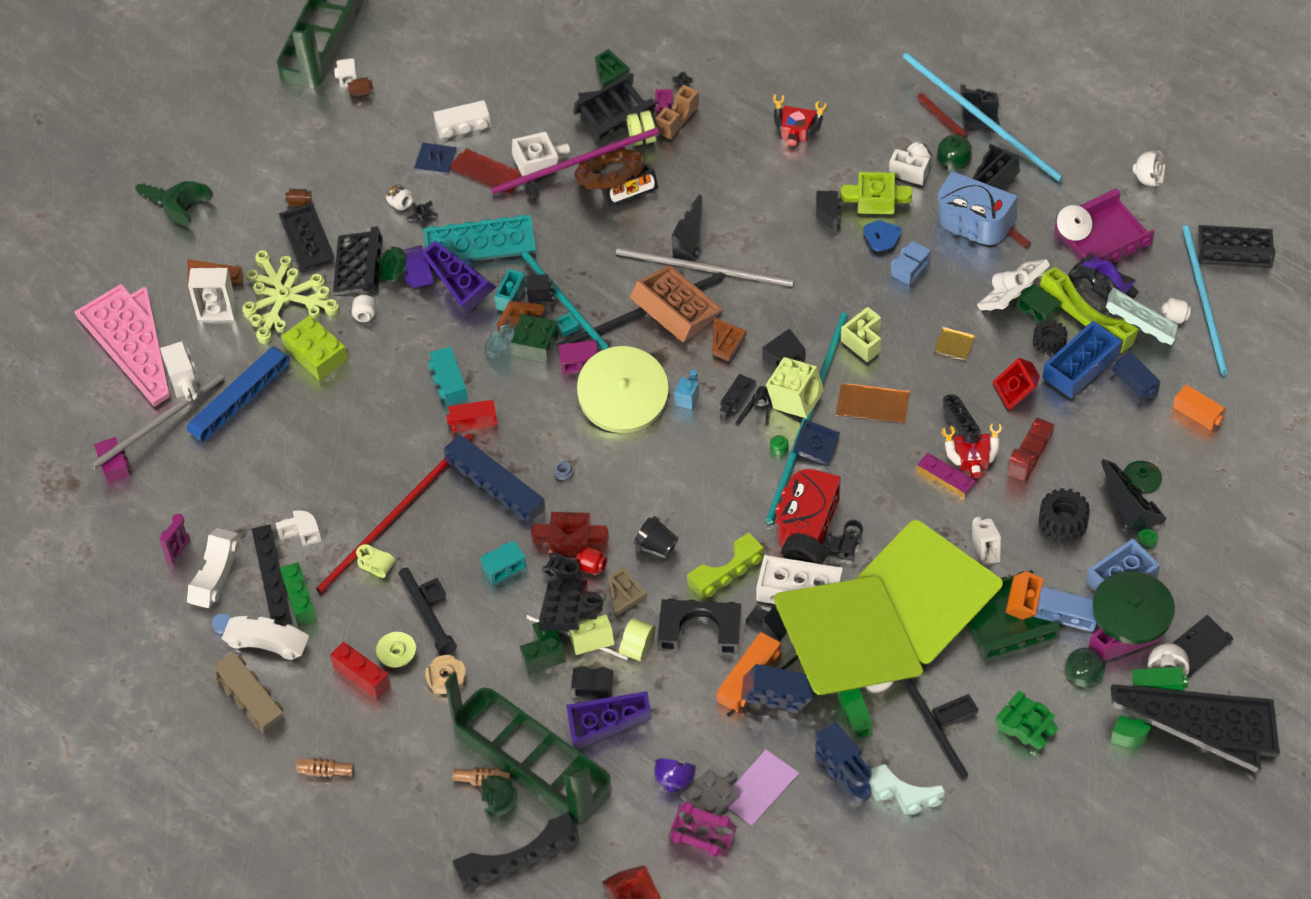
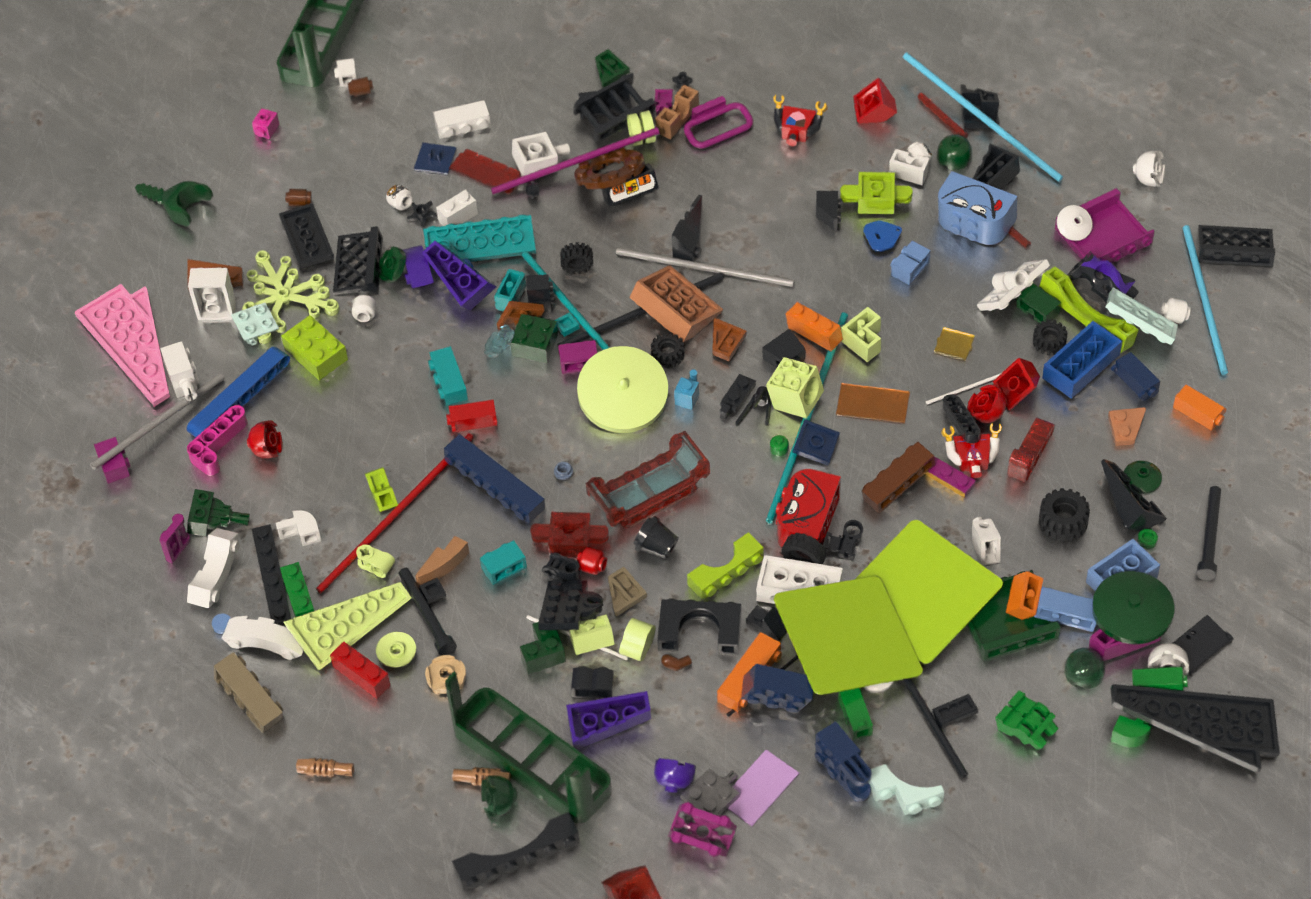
(205, 446): none -> dark pink beam
(211, 513): none -> dark green brick
(254, 322): none -> light aqua hinge
(265, 123): none -> dark pink brick
(265, 440): none -> red cylinder
(345, 621): none -> yellowish green wing
(380, 489): none -> lime slope
(443, 561): none -> medium nougat slope
(457, 209): none -> white brick
(576, 258): none -> black tyre
(651, 484): none -> windscreen
(664, 342): none -> black tyre
(674, 663): none -> reddish brown arm
(711, 110): none -> magenta bar
(814, 326): none -> orange brick
(874, 103): none -> red slope
(898, 477): none -> reddish brown brick
(963, 389): none -> white axle
(987, 404): none -> red cylinder
(1126, 425): none -> nougat wing
(1207, 568): none -> black piece

